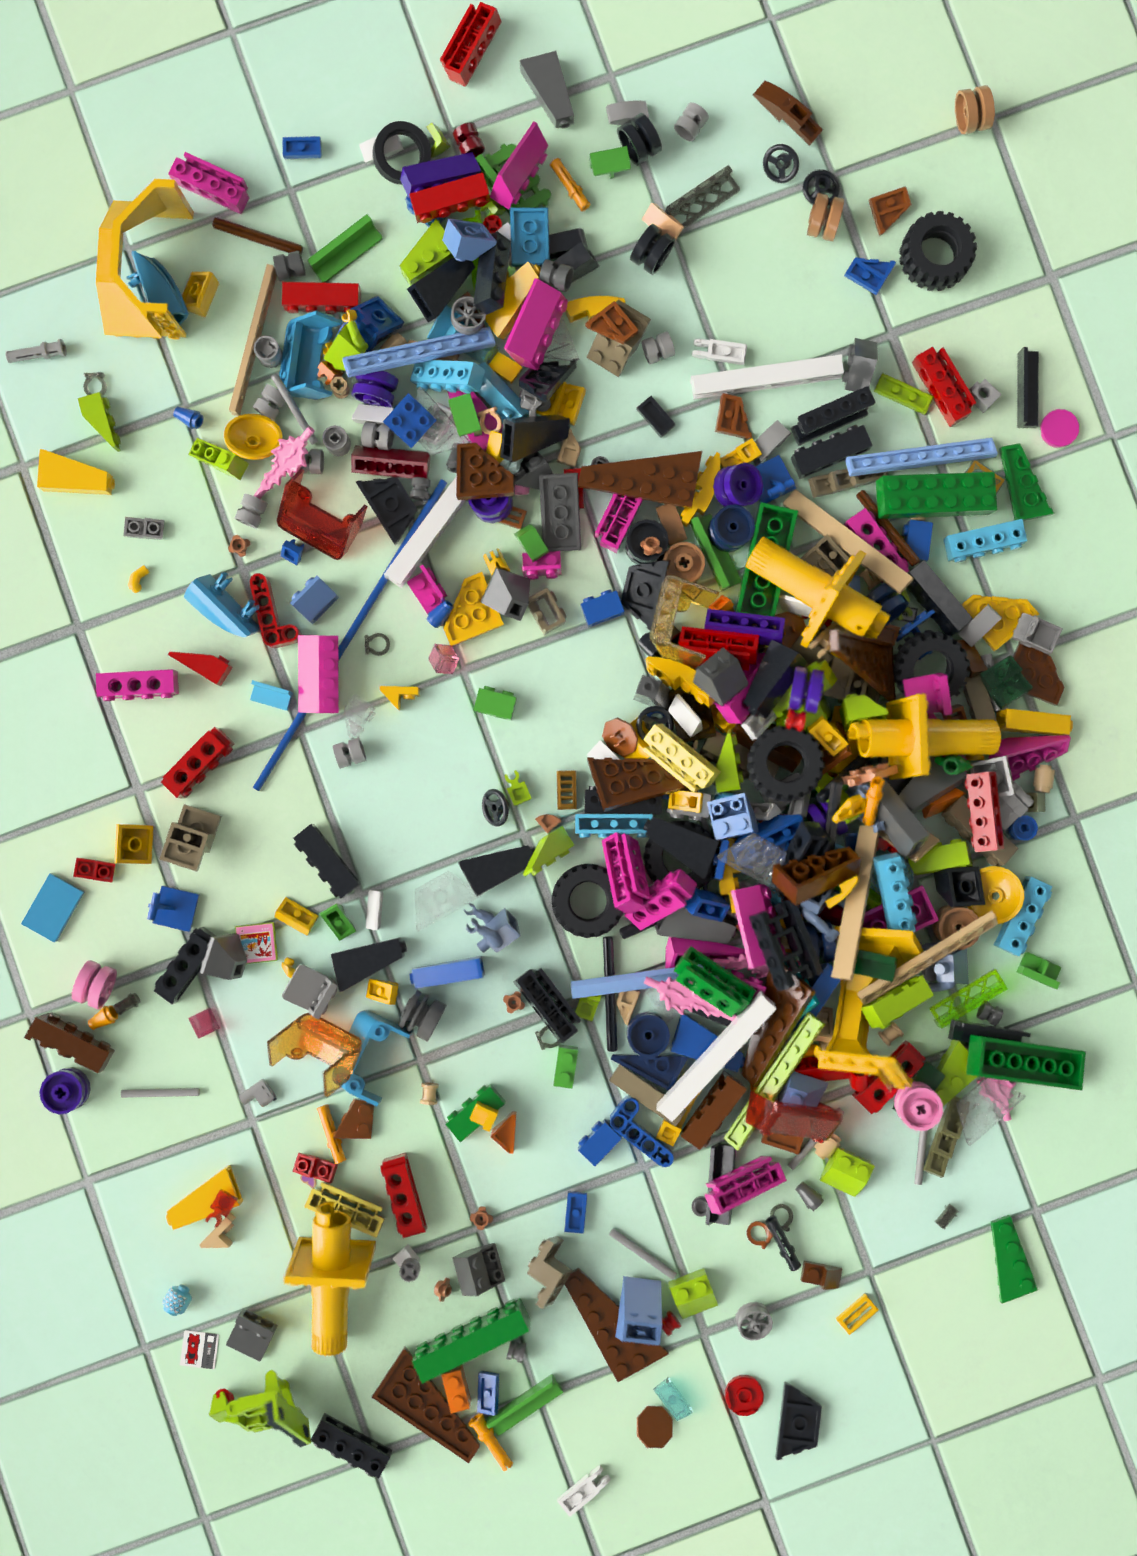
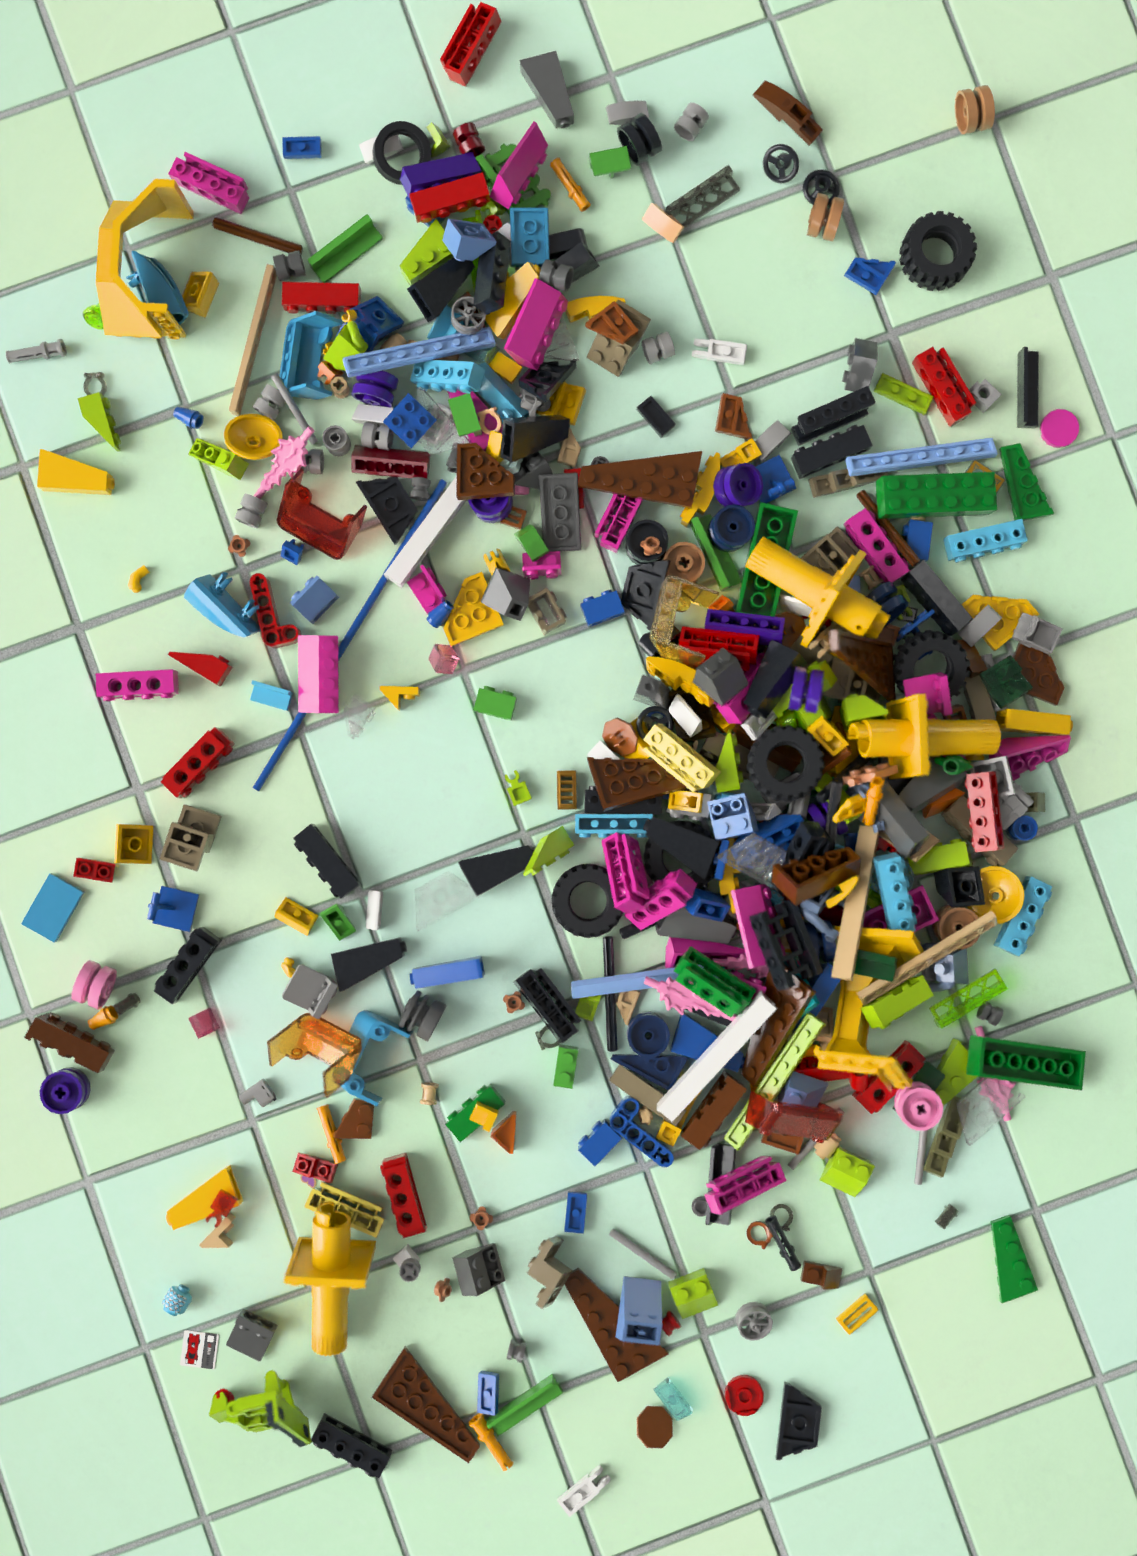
(93, 316): none -> clear neon green brick
(143, 528): light grey slope -> none
(160, 1092): light grey bar -> none
(224, 957): dark grey slope -> none
(258, 942): tile -> none
(268, 351): light grey wheel -> none
(355, 749): light grey wheel -> none
(368, 650): clear smoke piece -> none
(382, 991): yellow slope -> none
(456, 1389): orange brick -> none
(471, 1340): green brick -> none
(497, 807): black piece -> none
(498, 930): sand blue torso -> none
(548, 822): nougat tile -> none
(645, 1115): none -> tan plate
(652, 249): black wheel -> none
(653, 998): clear slope -> none
(672, 523): medium nougat slope -> none
(767, 377): white tile -> none
(795, 720): red wheel -> none
(810, 1197): dark grey cone -> none
(848, 541): tan tile -> none
(889, 207): dark orange wing -> none
(890, 1034): tan bush -> none
(962, 1030): black panel -> none
(1039, 970): bright green panel -> none
(1043, 779): tan brick -> none

